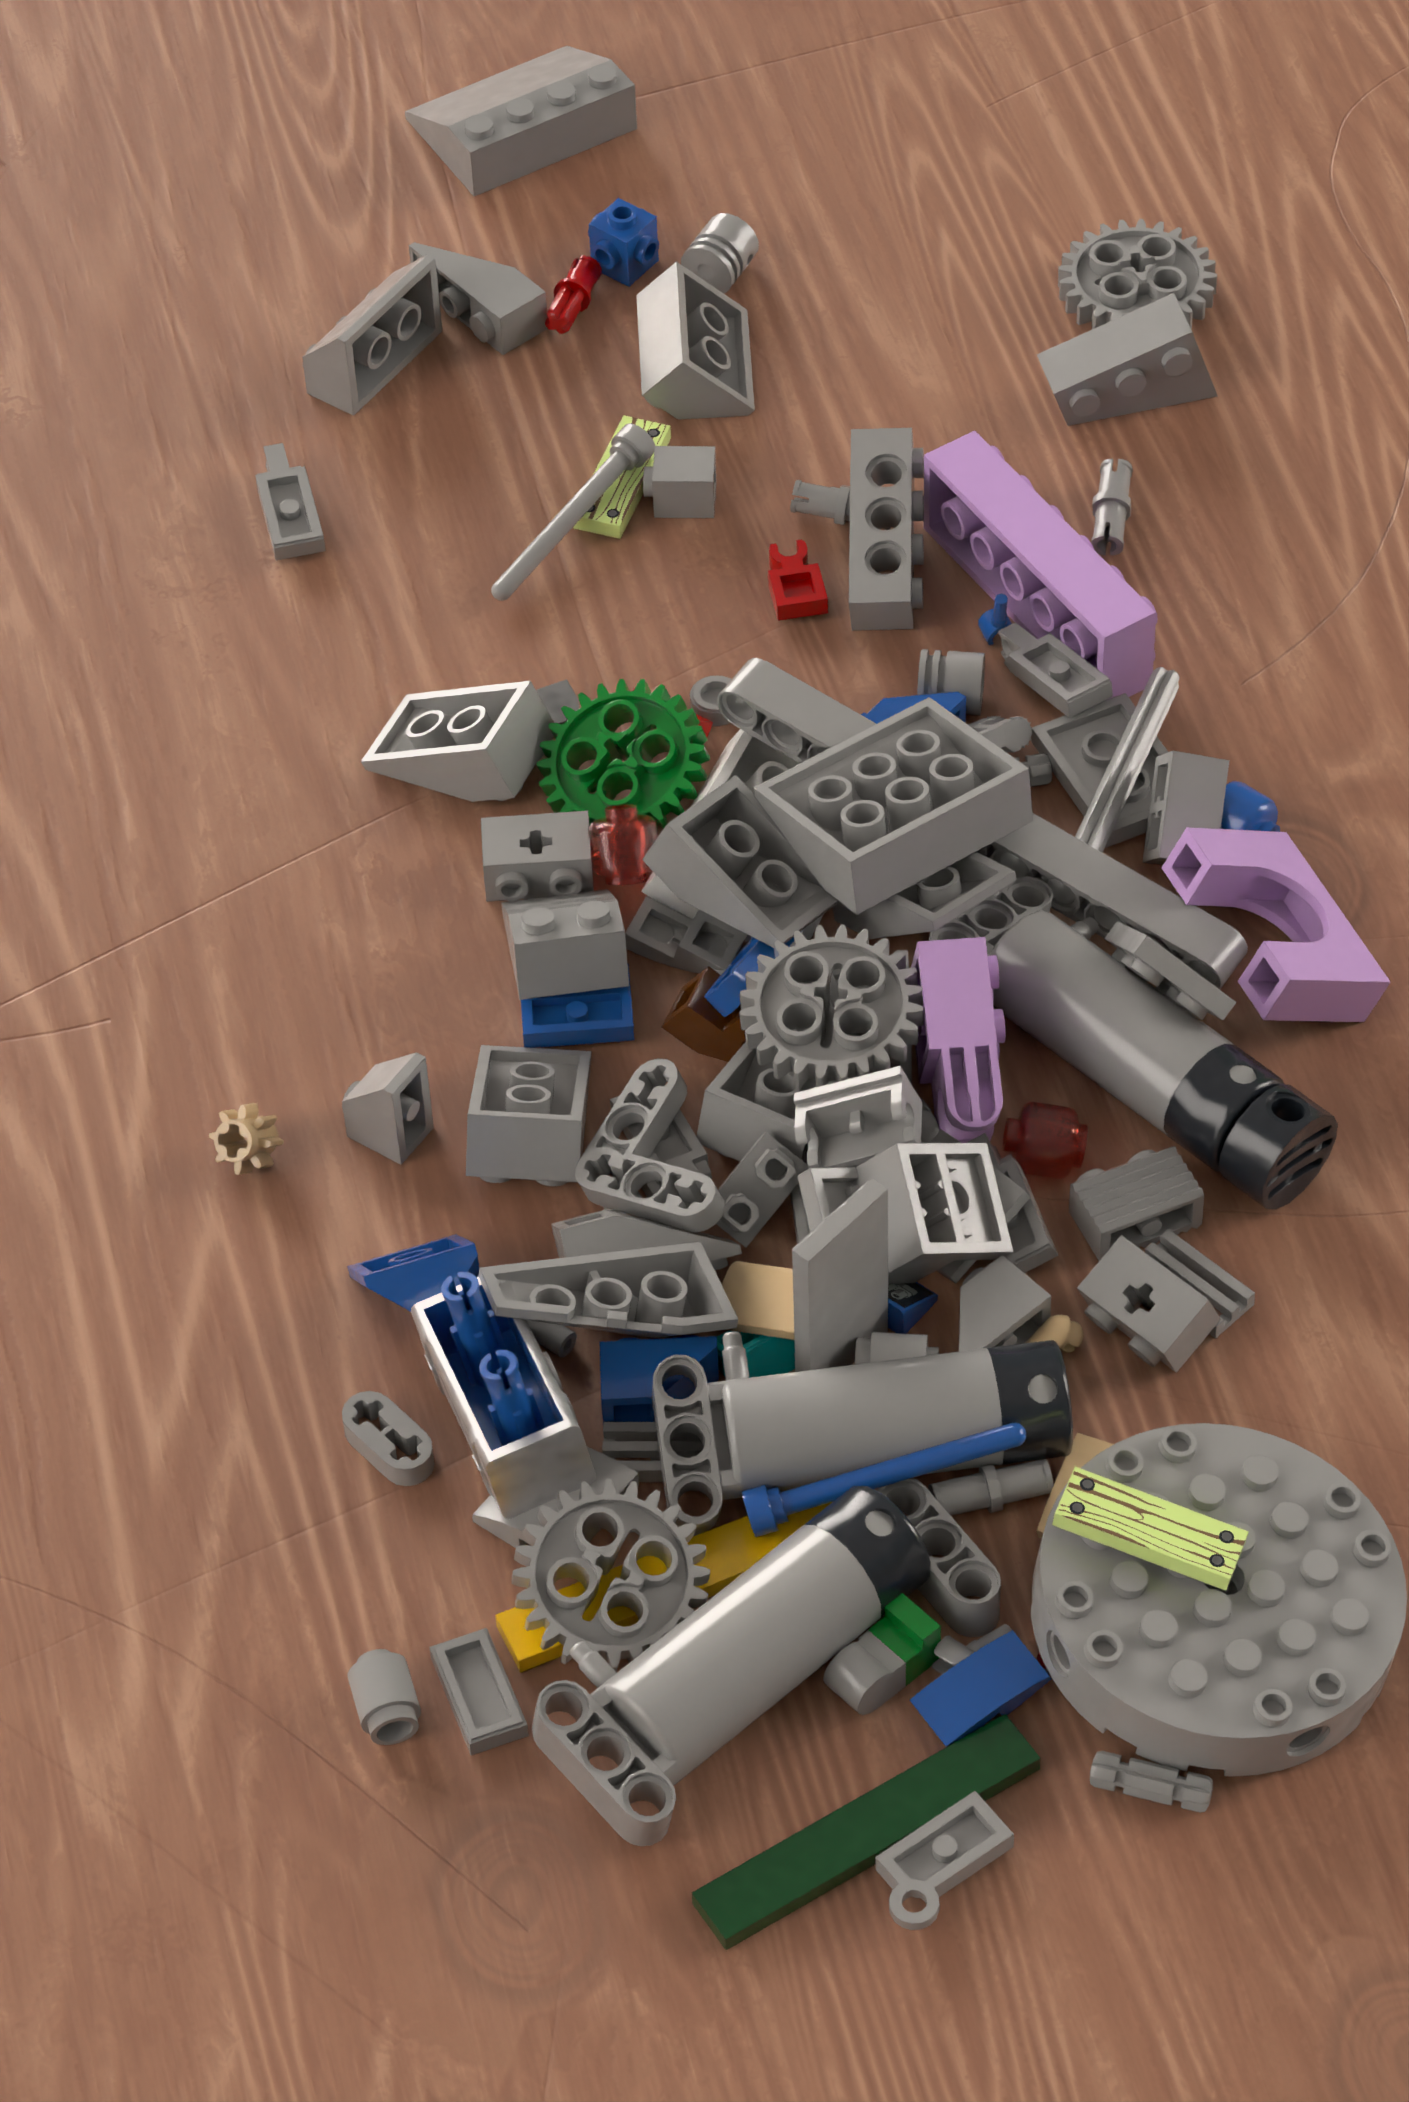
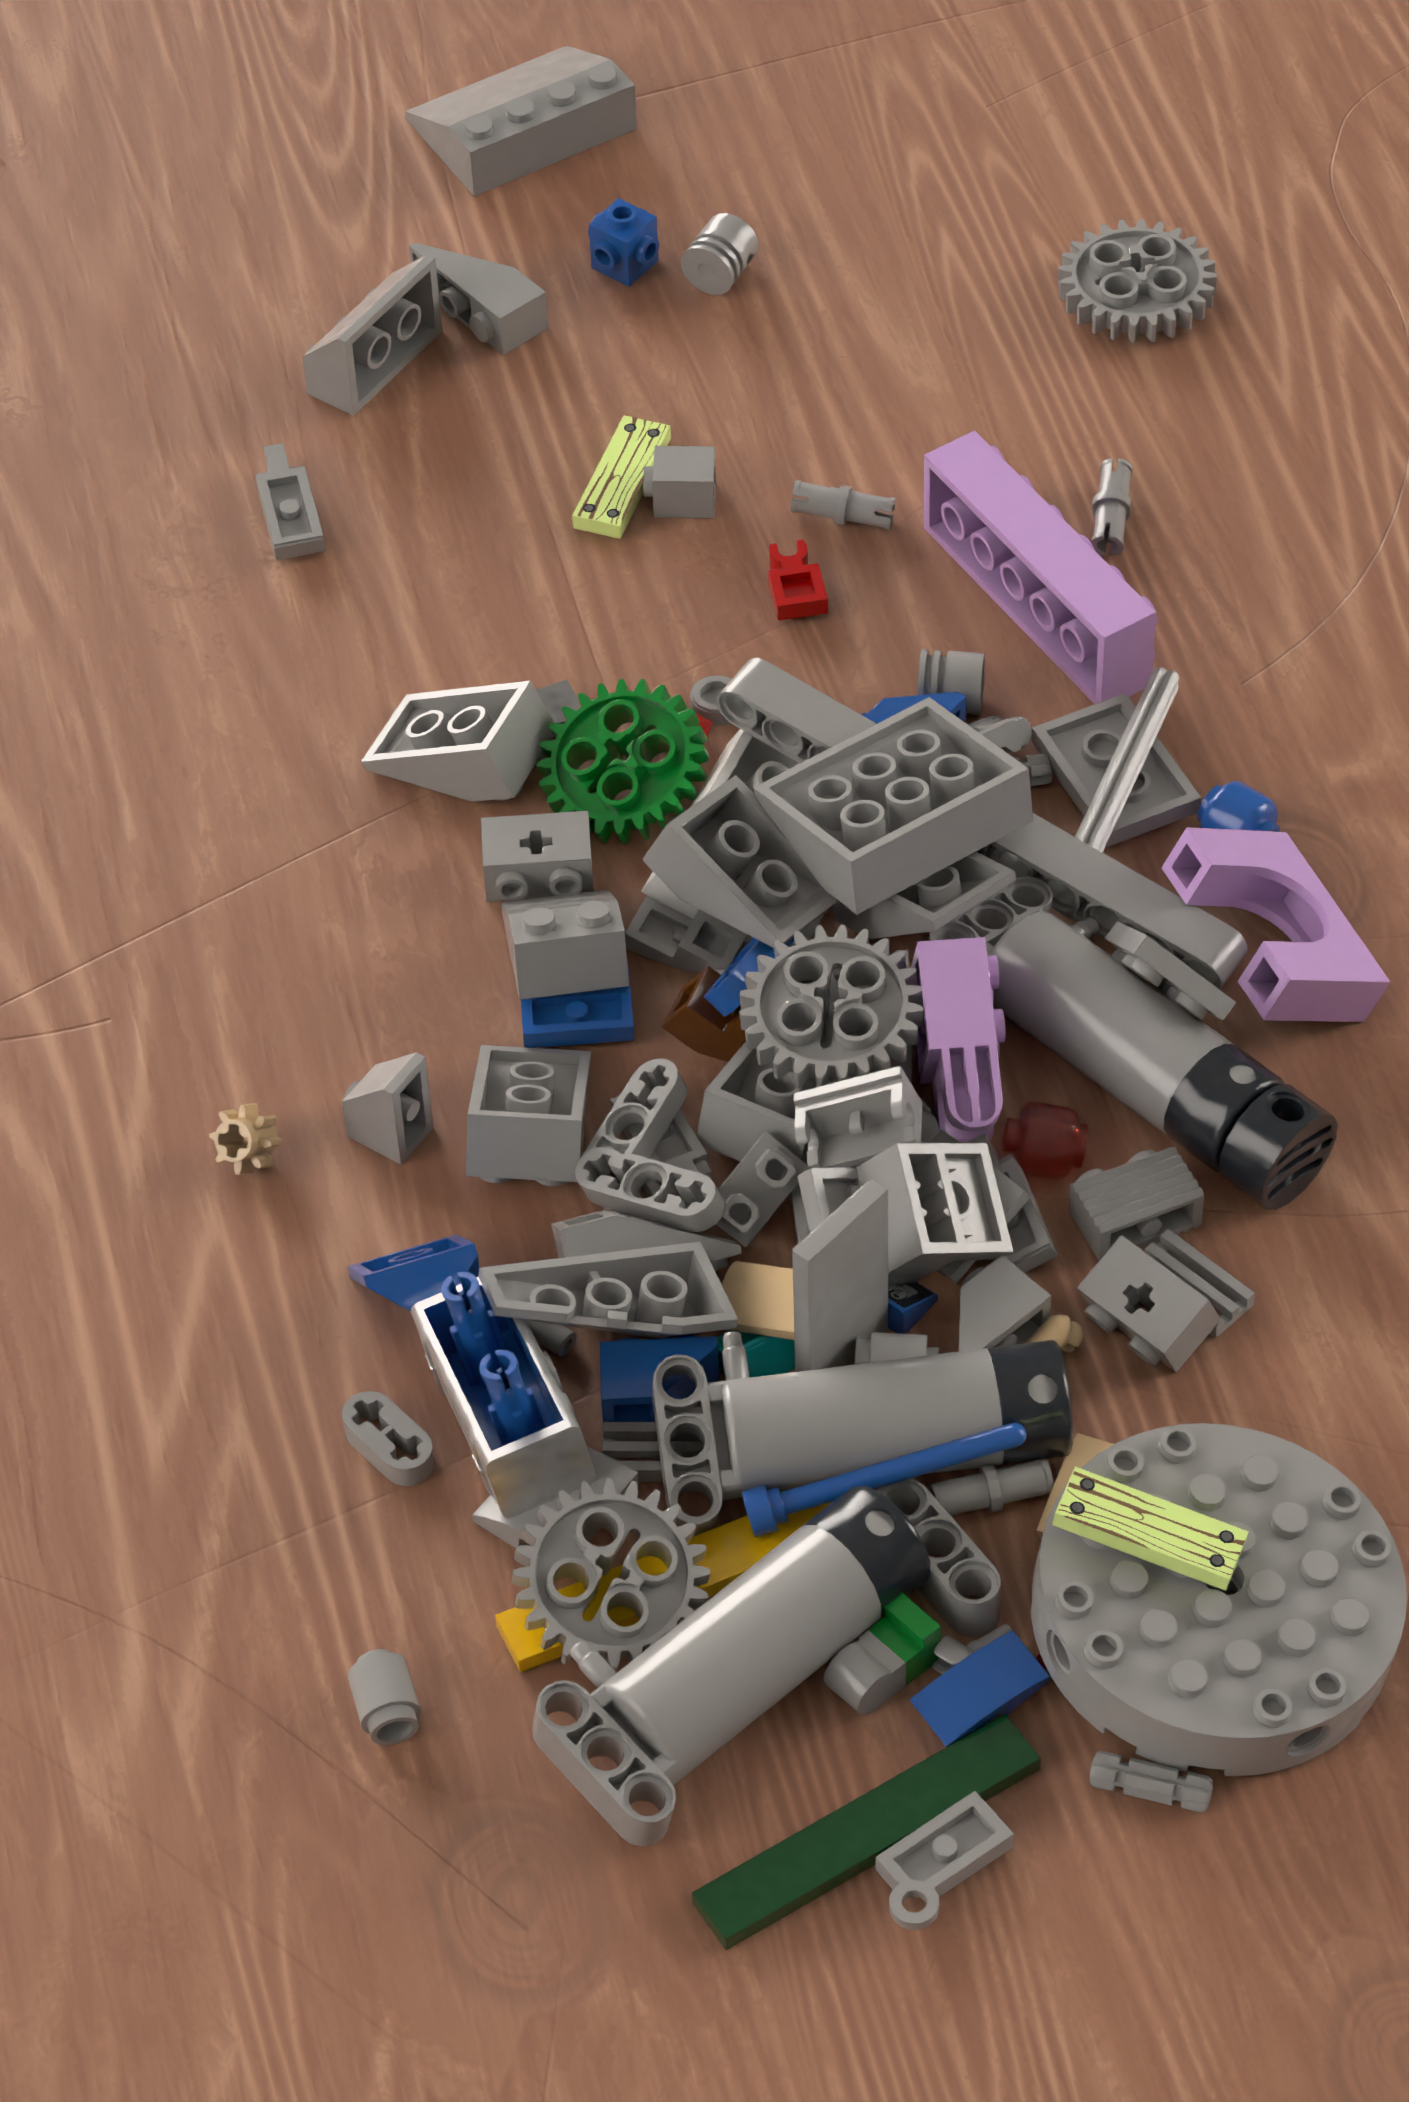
(479, 1691): light grey tile -> none
(573, 294): red axle -> none
(621, 843): clear red head -> none
(629, 449): light grey piece -> none
(693, 348): light grey slope -> none
(876, 598): light grey brick -> none
(994, 619): blue hand -> none
(1054, 670): light grey hinge -> none
(1128, 365): light grey wedge -> none
(1184, 794): light grey hinge -> none

